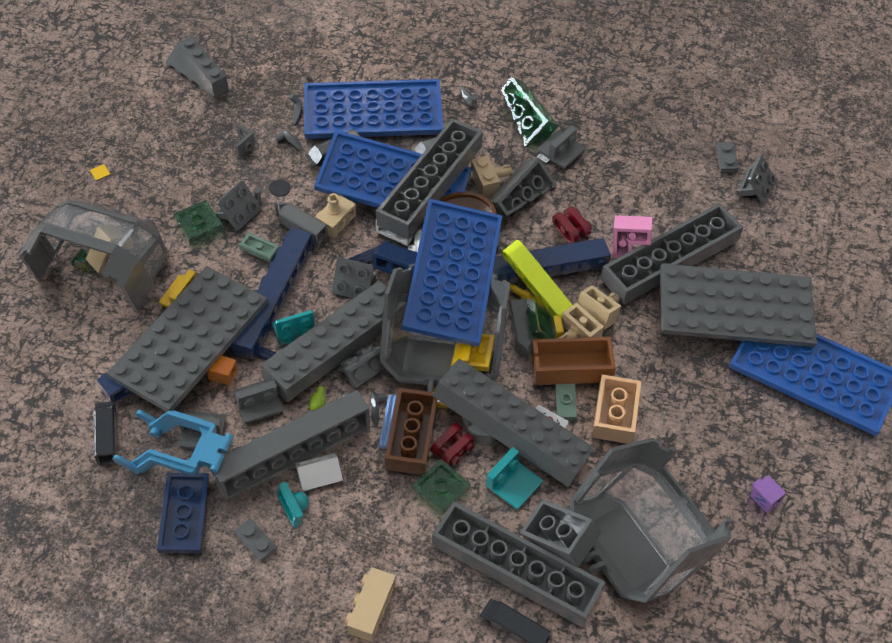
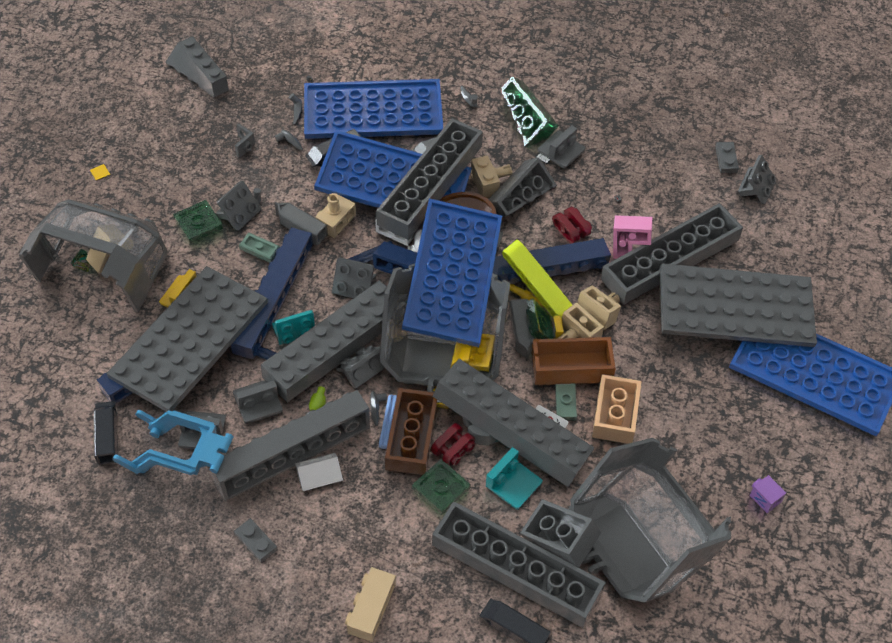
(183, 513): dark blue plate -> none
(223, 371): orange brick -> none
(279, 187): black sticker -> none
(292, 504): teal tile -> none

